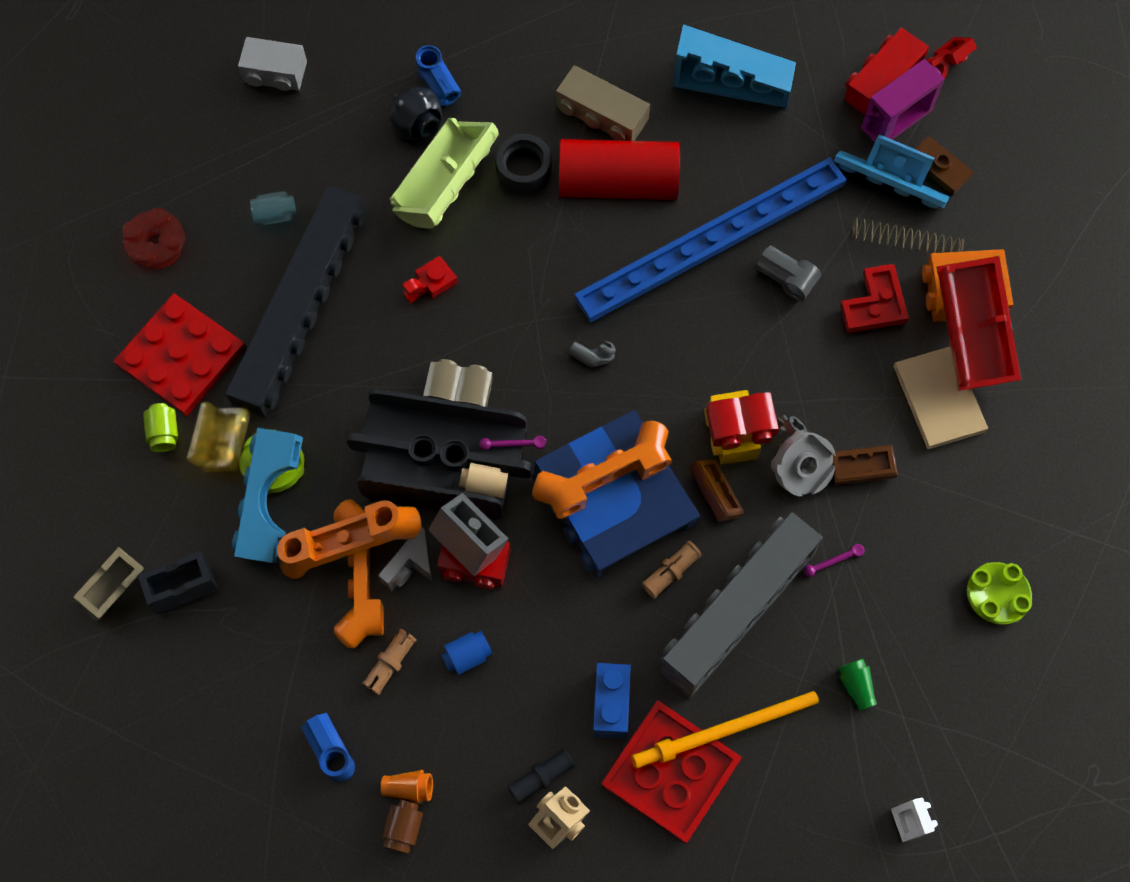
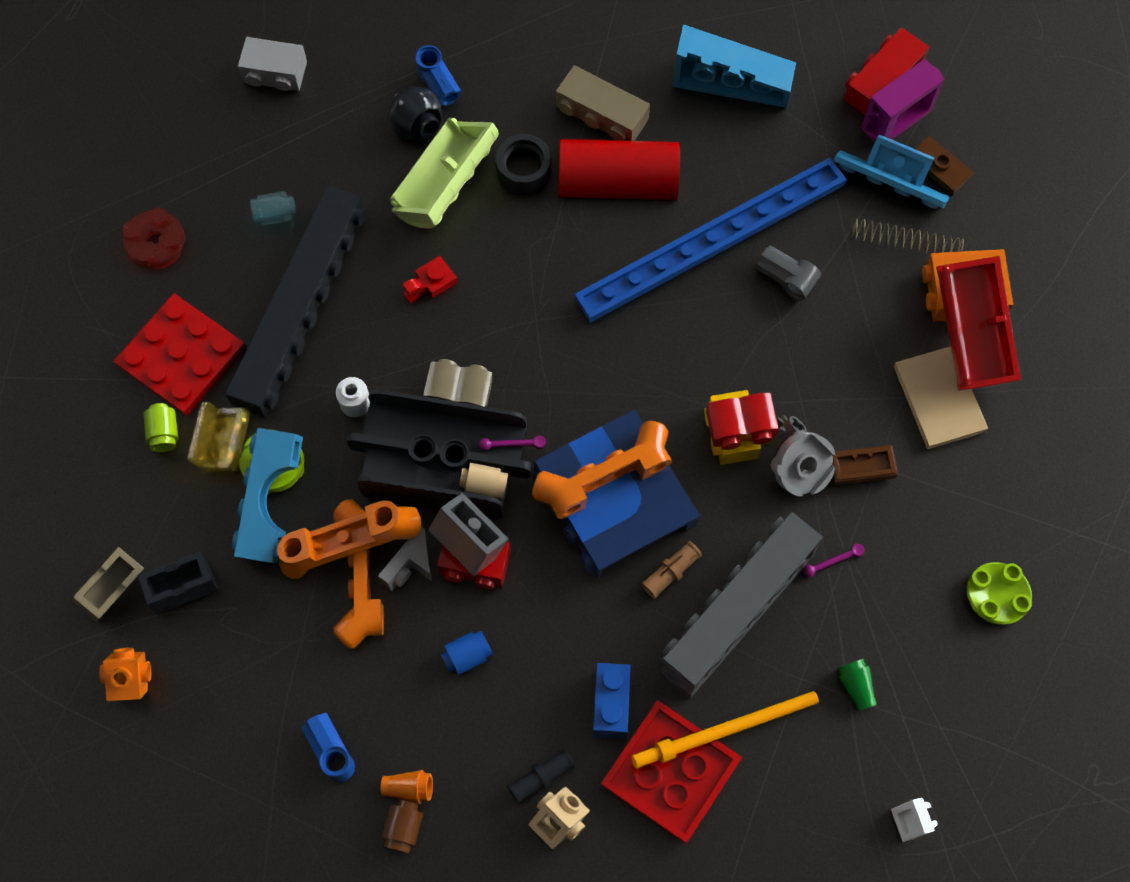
(125, 674): none -> orange brick
(353, 397): none -> white brick
(389, 662): medium nougat pin -> none
(592, 358): dark grey arm -> none
(716, 490): reddish brown plate -> none
(881, 307): red plate -> none
(952, 52): red plate -> none

